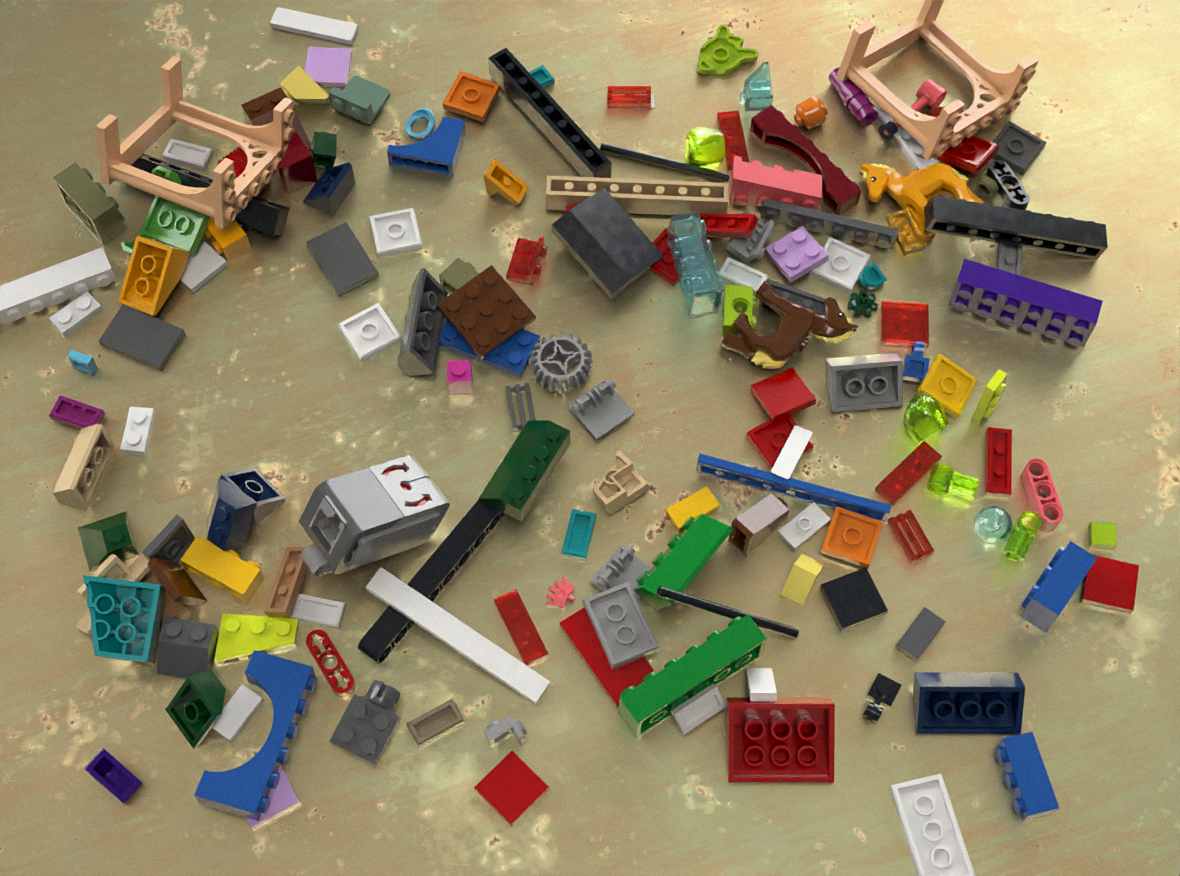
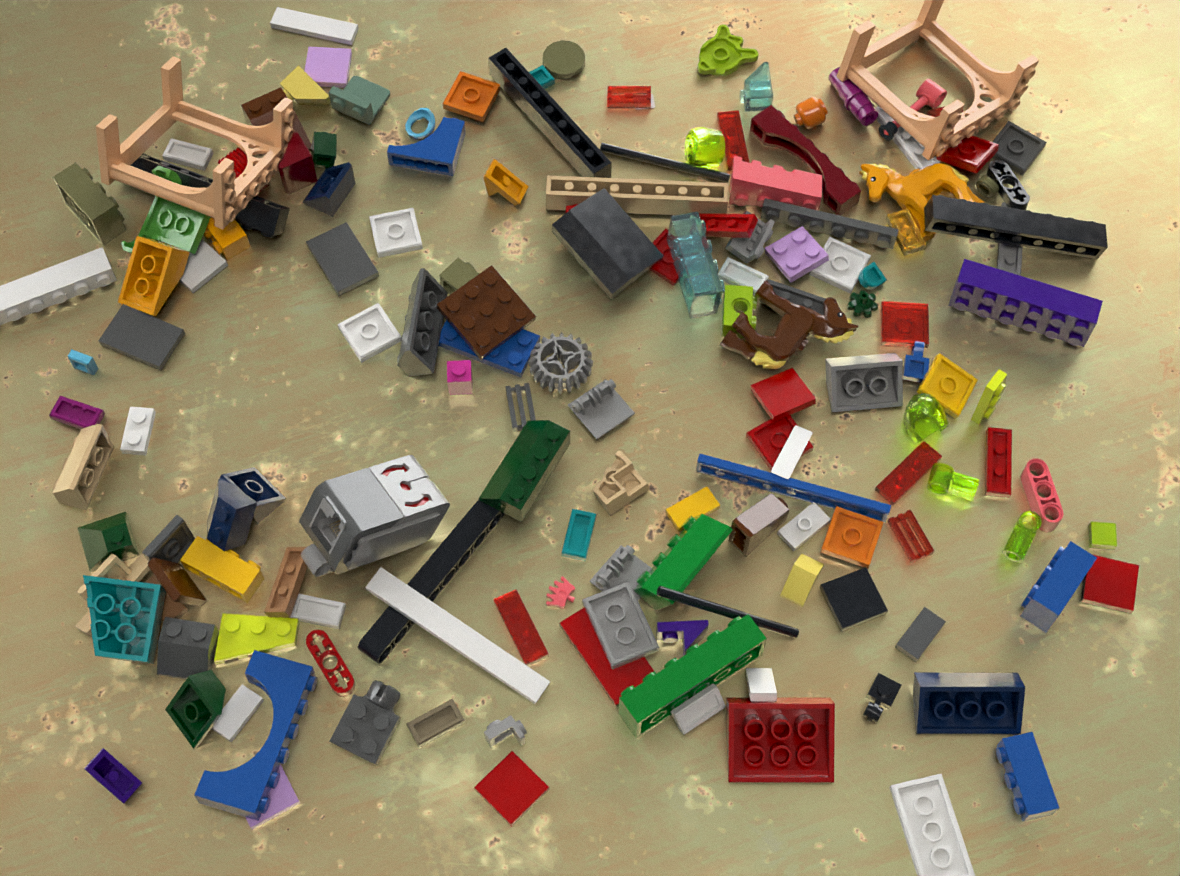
(76, 314): white plate -> none
(526, 261): clear red bracket -> none
(564, 59): none -> olive tile
(689, 631): none -> dark purple slope
(993, 524): clear light blue hair -> none

